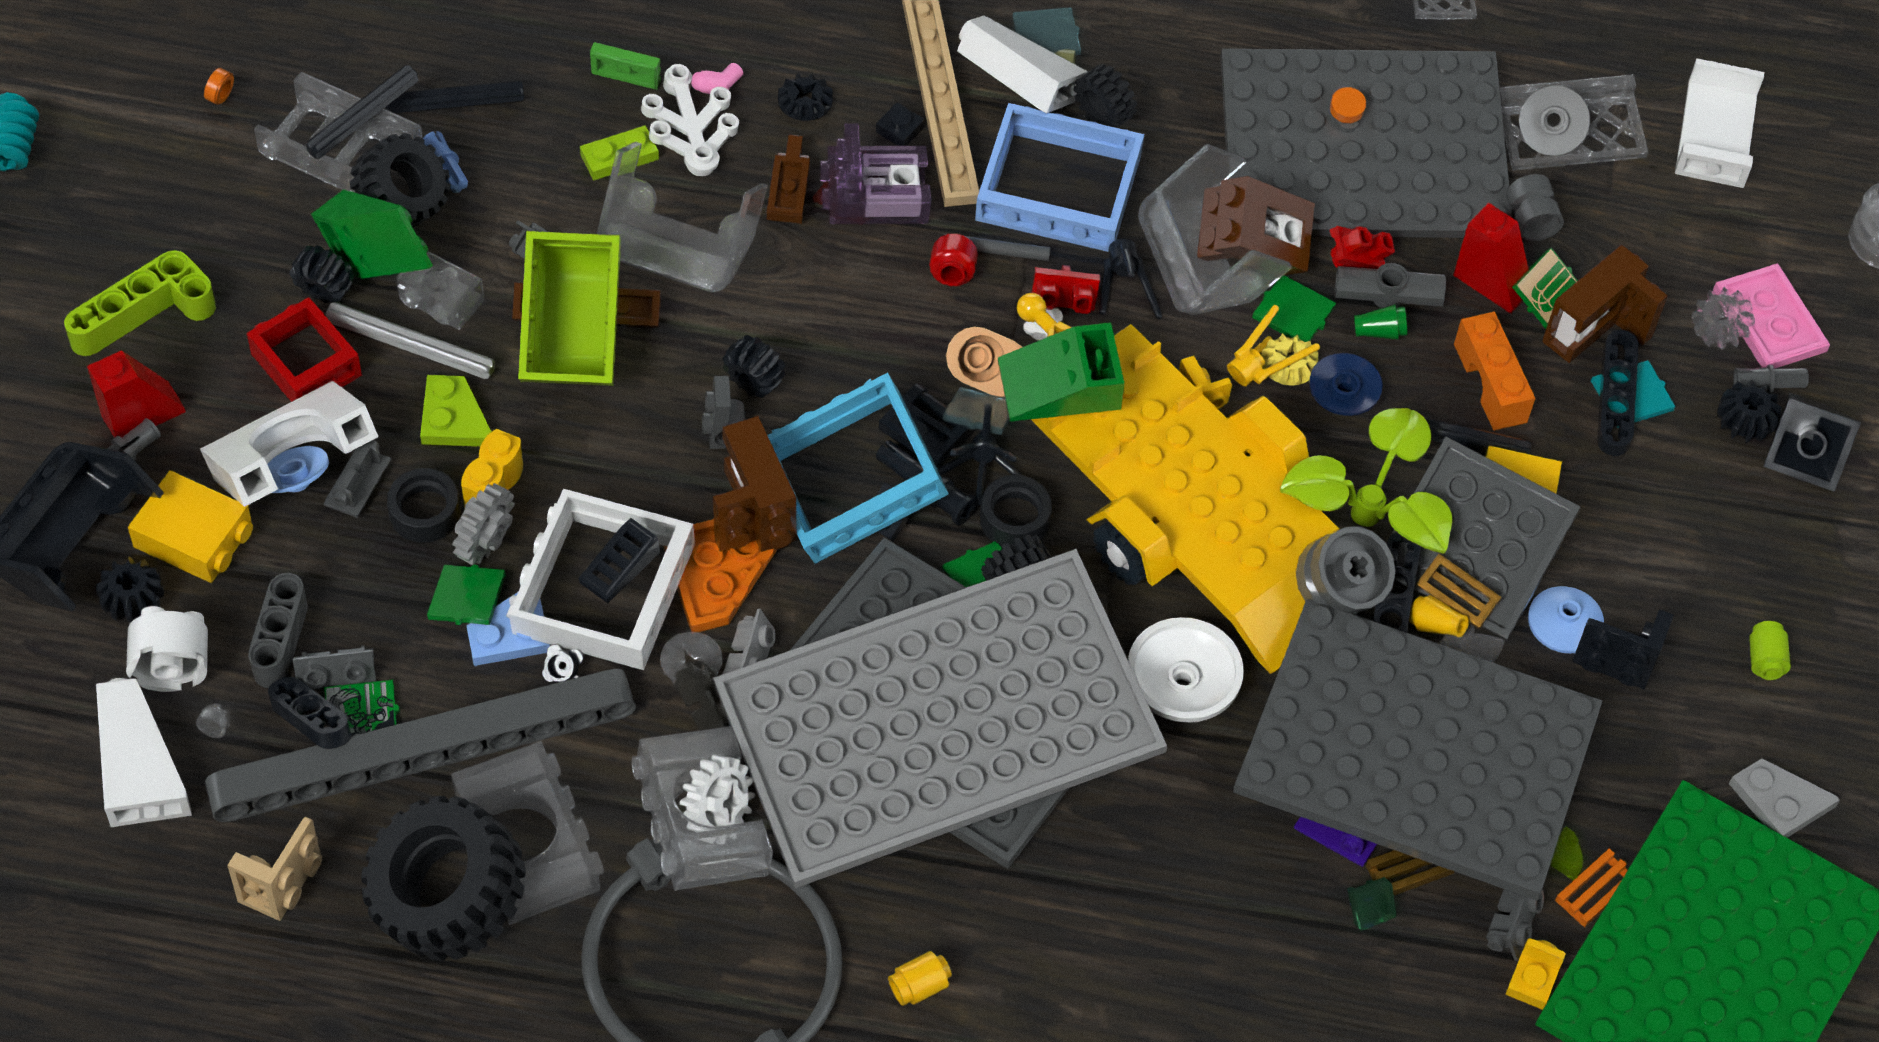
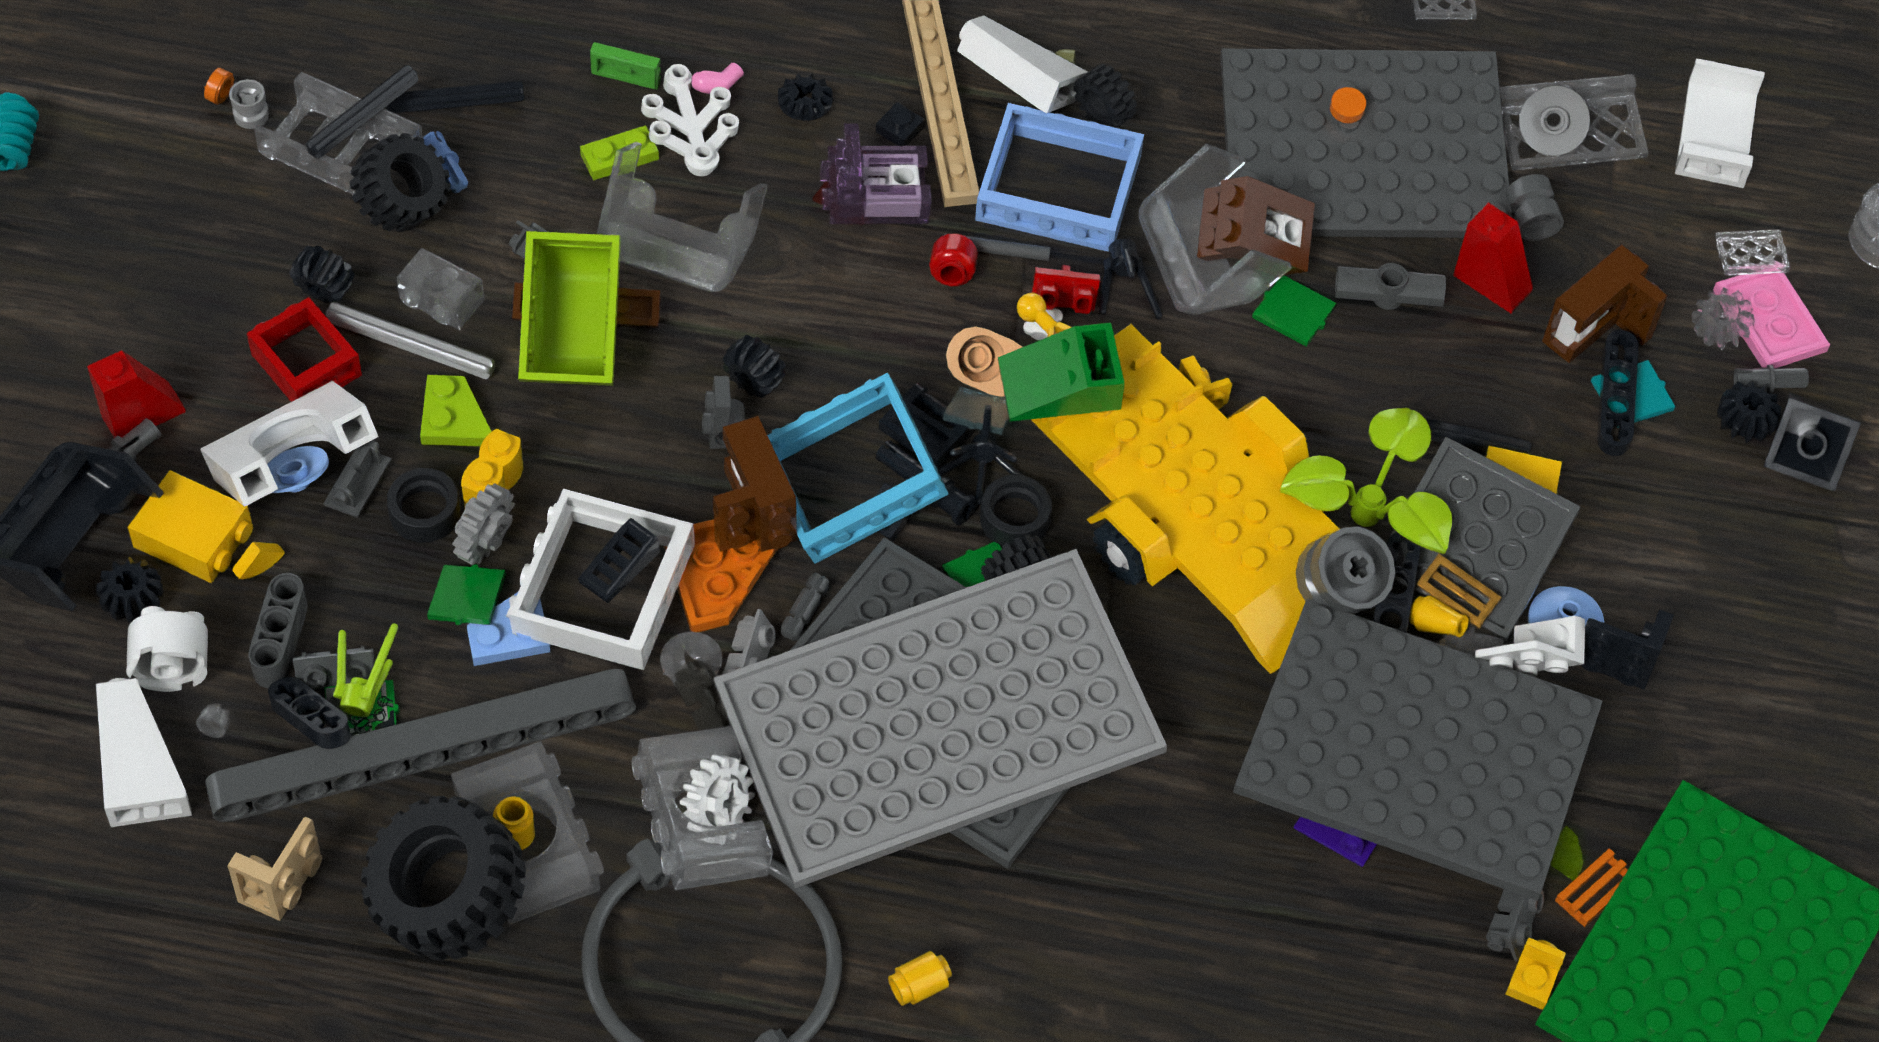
(138, 298): lime beam -> none
(249, 103): none -> light grey wheel
(257, 559): none -> yellow tile
(360, 694): none -> lime plant
(371, 235): green slope -> none
(517, 818): none -> yellow brick
(556, 655): plate -> none
(789, 183): reddish brown hinge -> none
(804, 607): none -> dark grey axle
(1049, 28): clear light blue piece -> none
(1192, 653): white dish -> none
(1249, 362): yellow plant -> none
(1298, 372): light yellow gear -> none
(1347, 373): dark blue dish -> none
(1360, 248): red hips -> none
(1372, 903): clear green tile -> none
(1375, 864): pearl gold tile -> none
(1382, 323): green cone -> none
(1506, 391): orange arch -> none
(1541, 646): none -> white bracket
(1544, 284): piece -> none
(1751, 268): none -> clear window
(1769, 650): lime brick -> none
(1780, 797): light grey wing -> none

